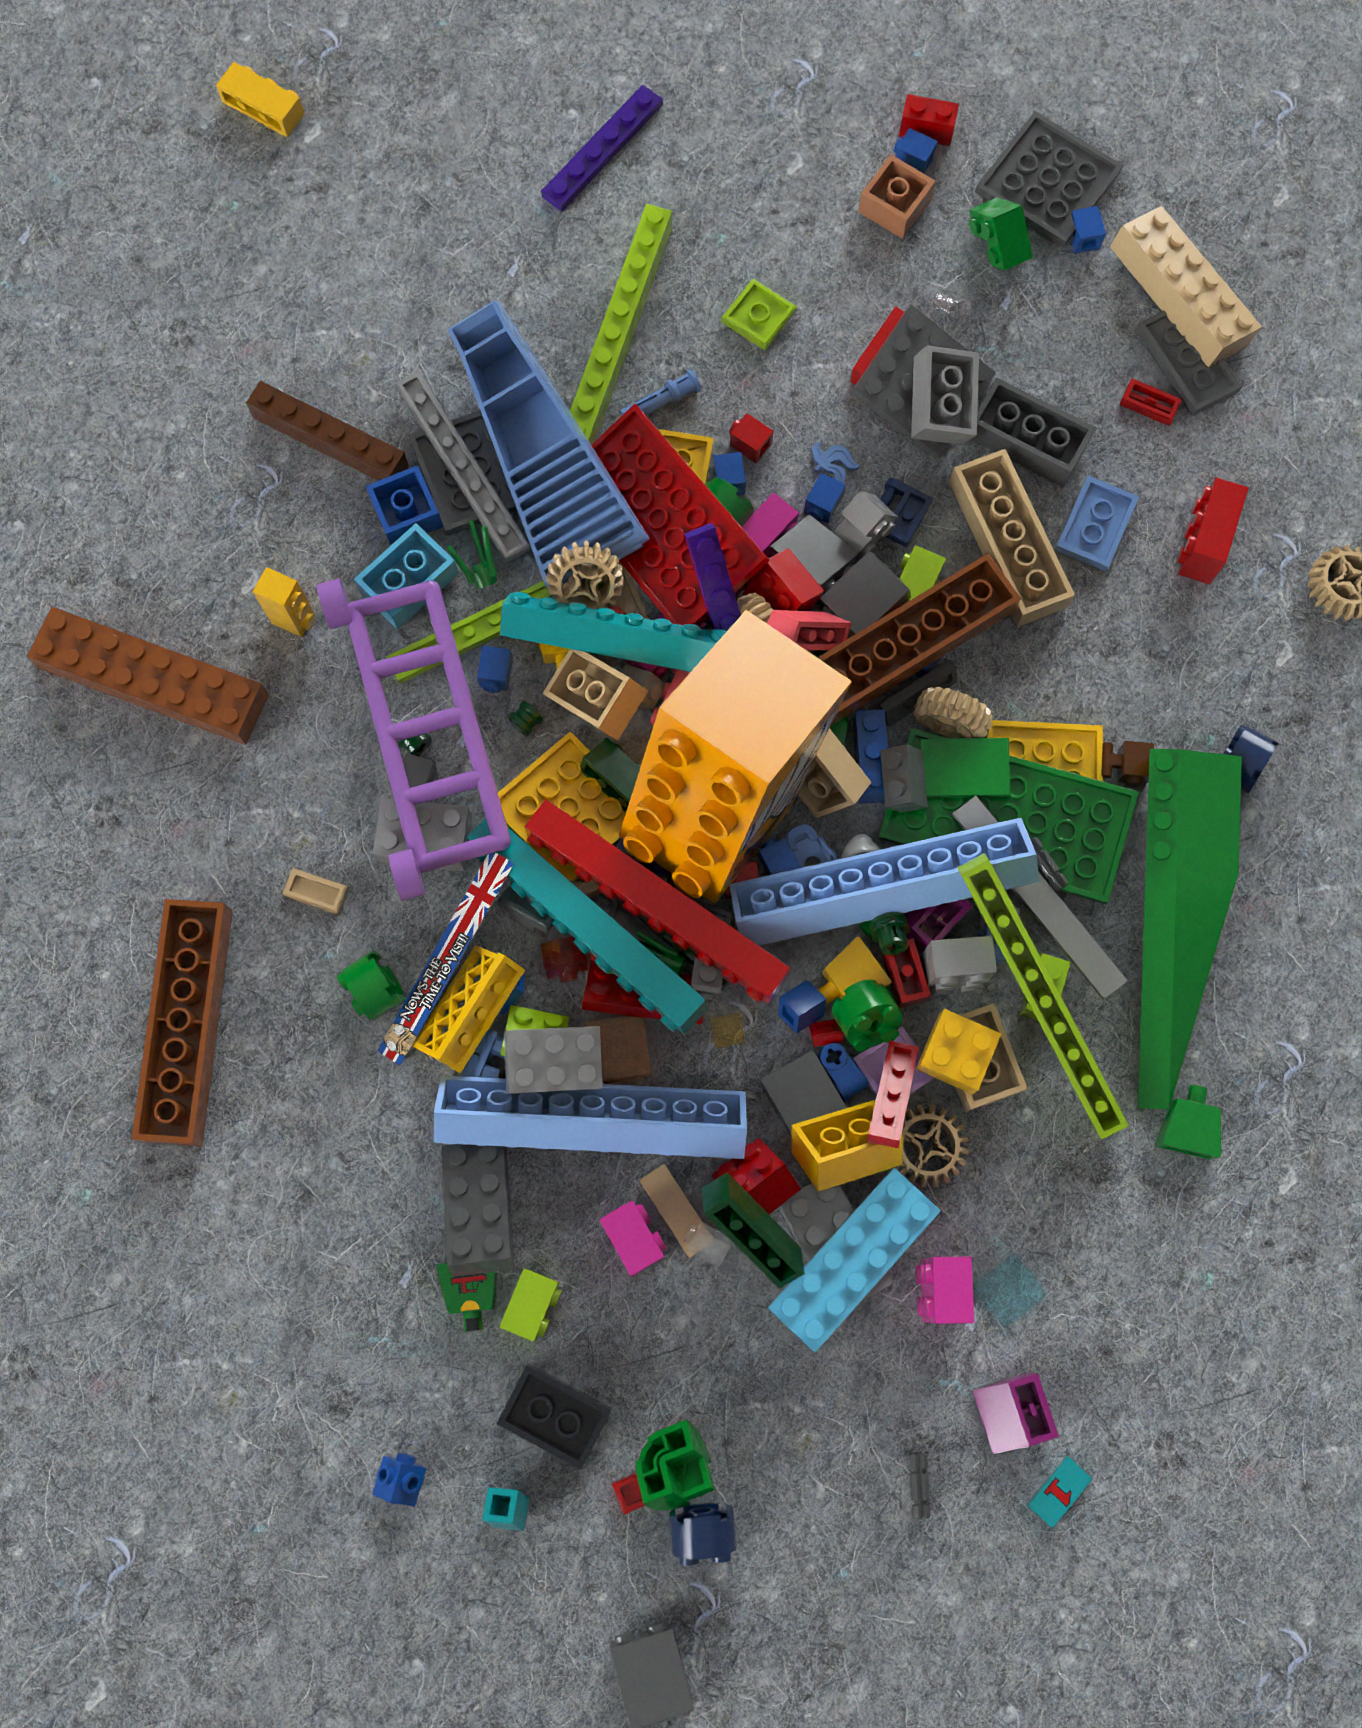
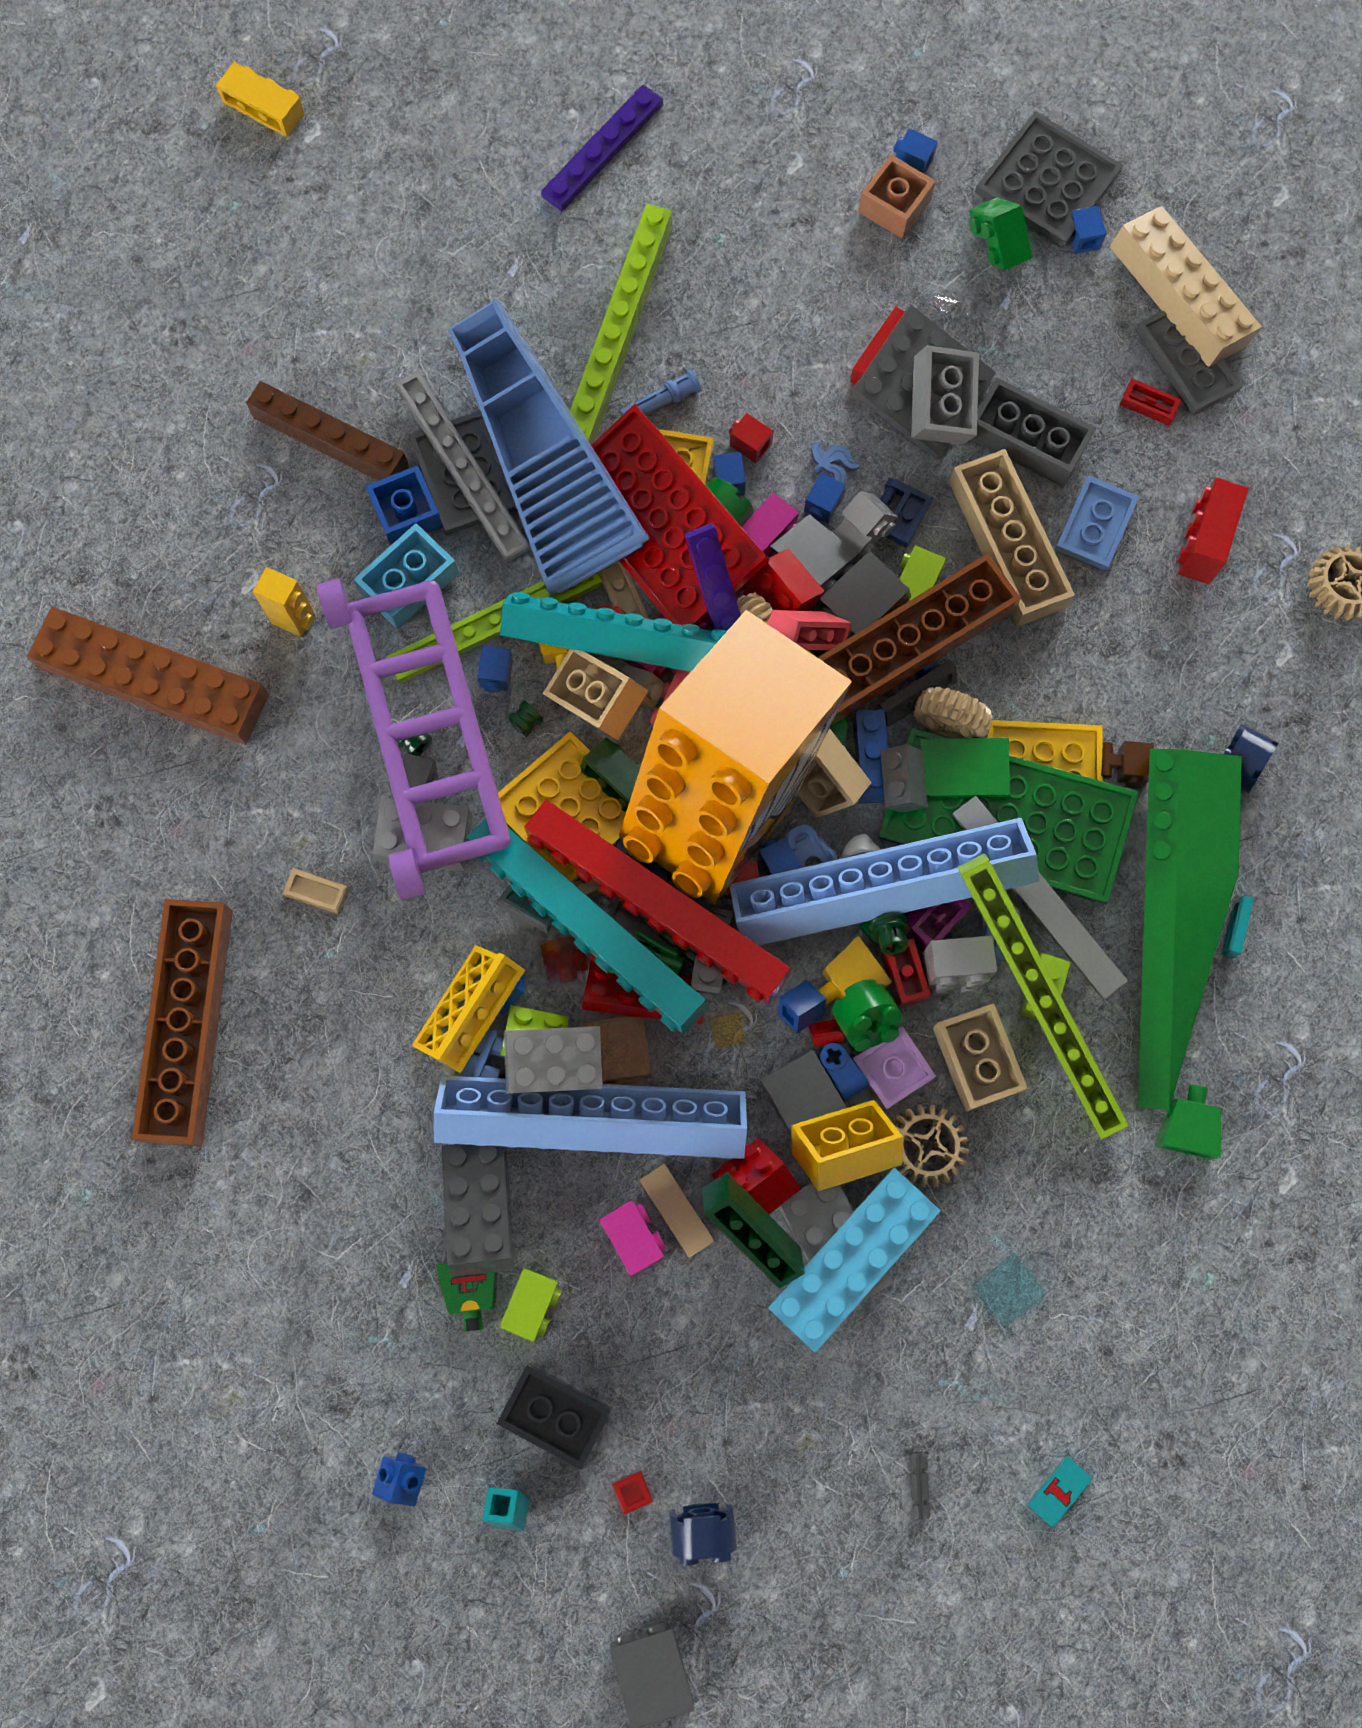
(372, 986): green brick -> none
(445, 957): sticker -> none
(483, 572): green plant -> none
(580, 590): tan gear -> none
(674, 1467): green brick -> none
(707, 1244): clear brick -> none
(759, 314): lime plate -> none
(893, 1094): plate -> none
(929, 117): red brick -> none
(945, 1290): dark pink brick -> none
(958, 1051): yellow brick -> none
(1015, 1413): magenta slope -> none
(1048, 867): dark grey axle -> none
(1238, 926): none -> teal tile

